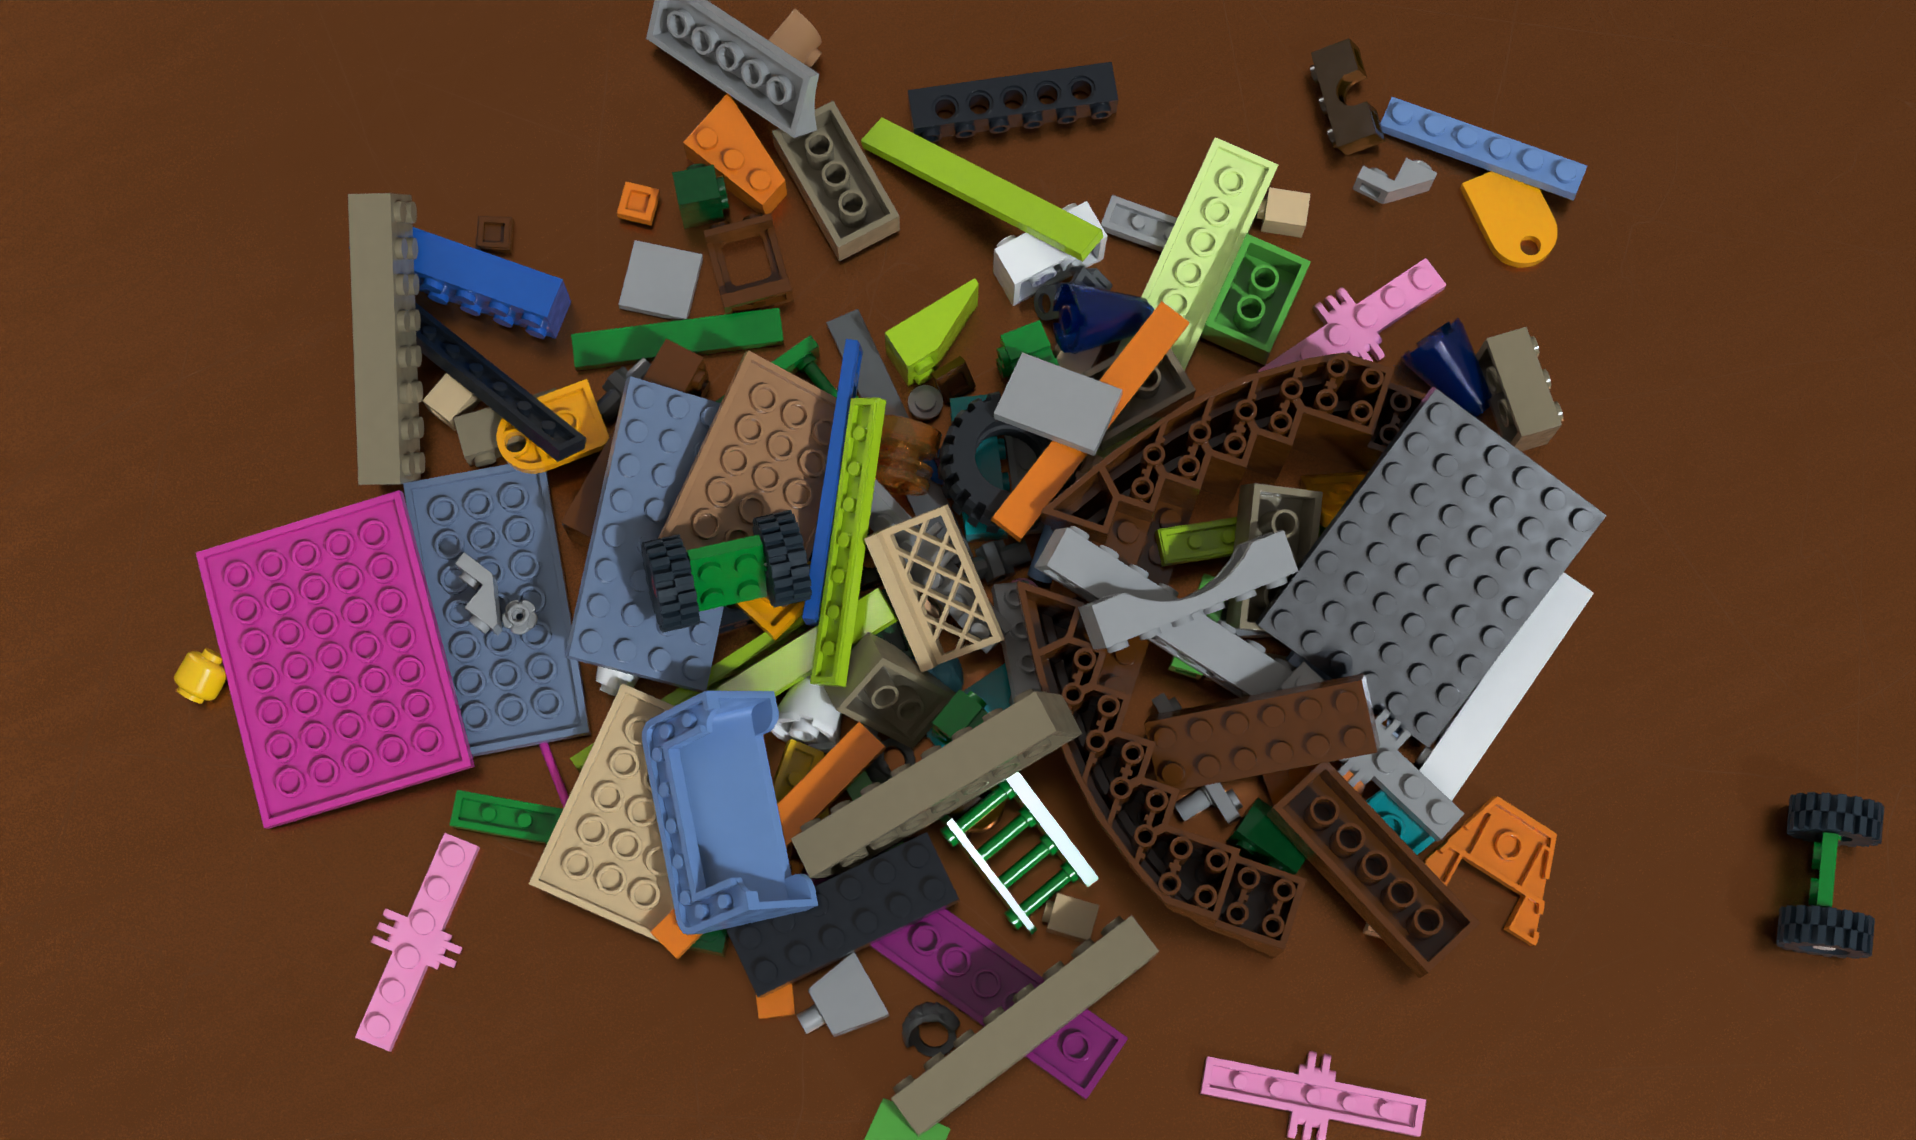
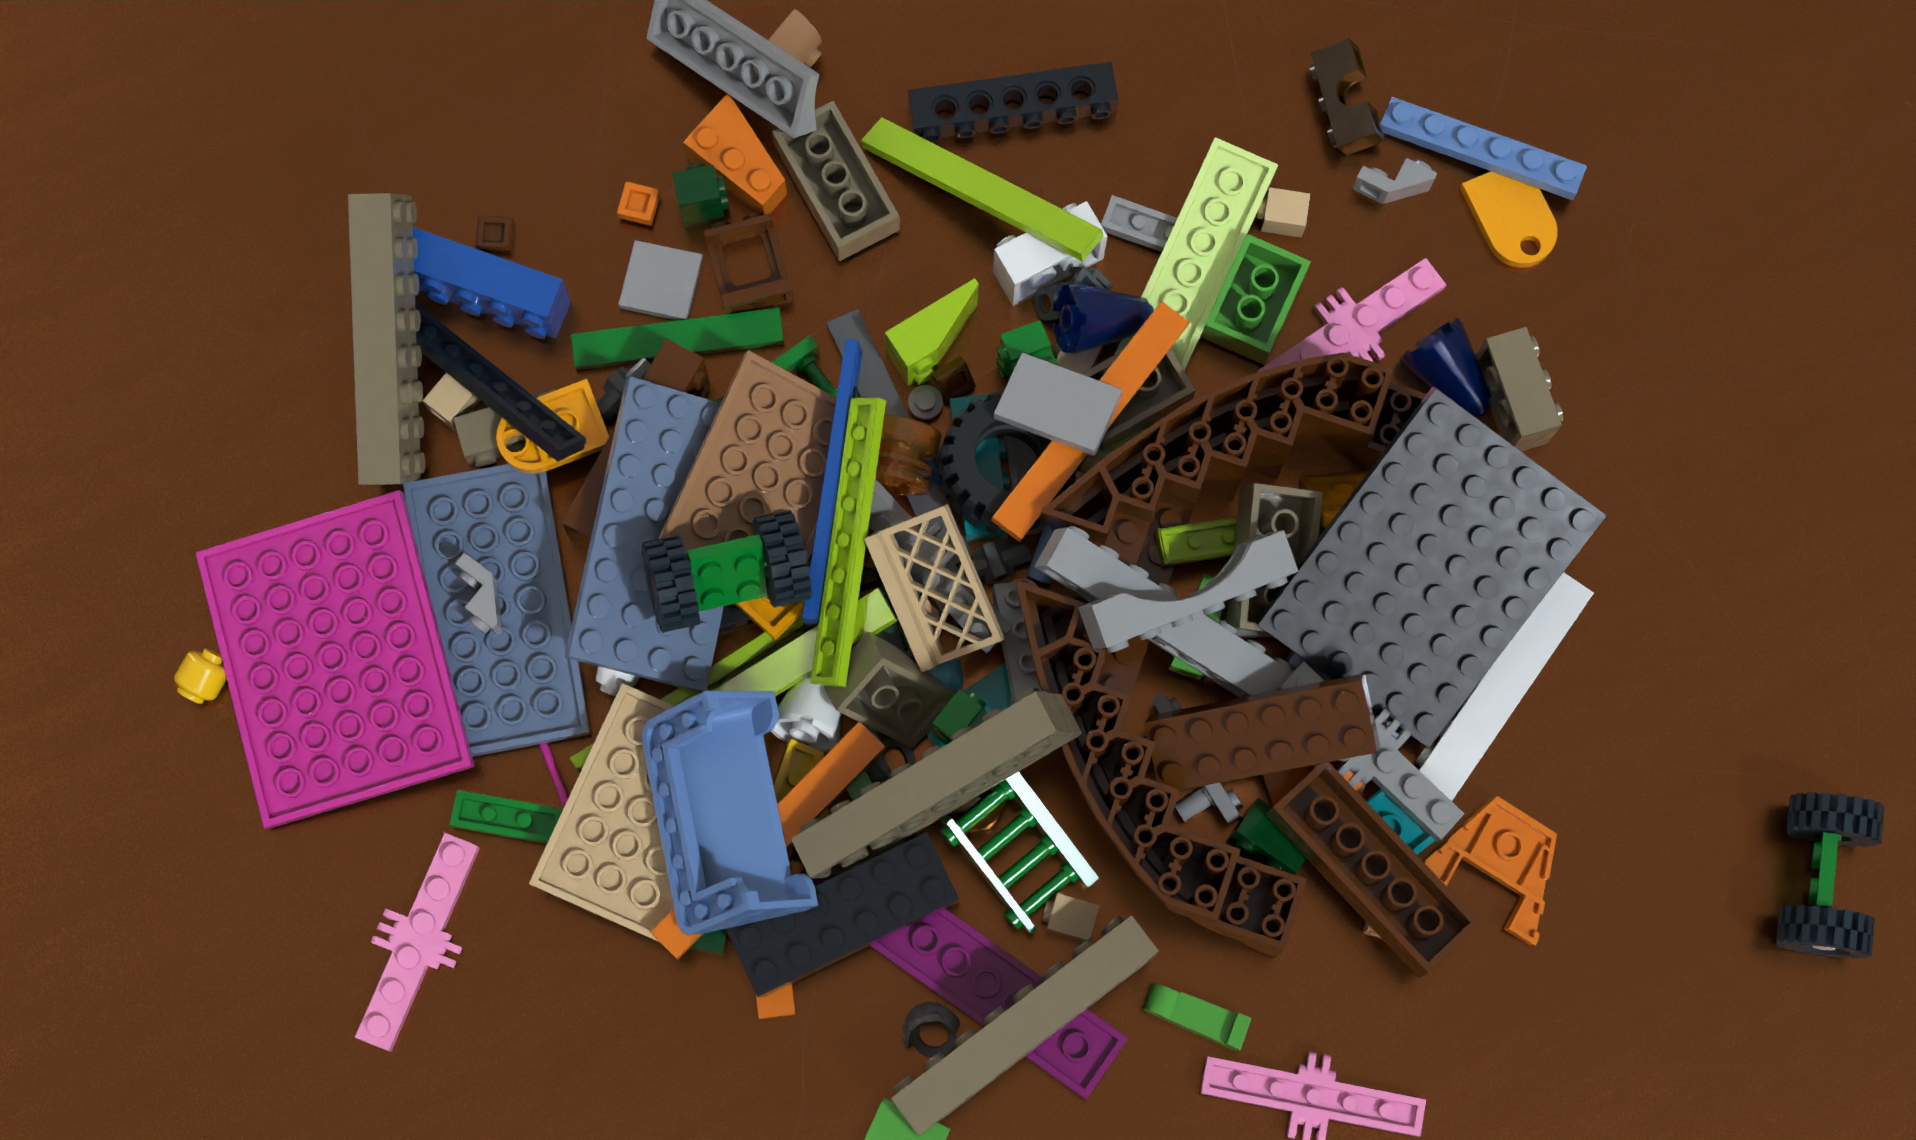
(526, 623): light grey plate -> none
(843, 1000): light grey torso -> none
(1197, 1016): none -> bright green leg

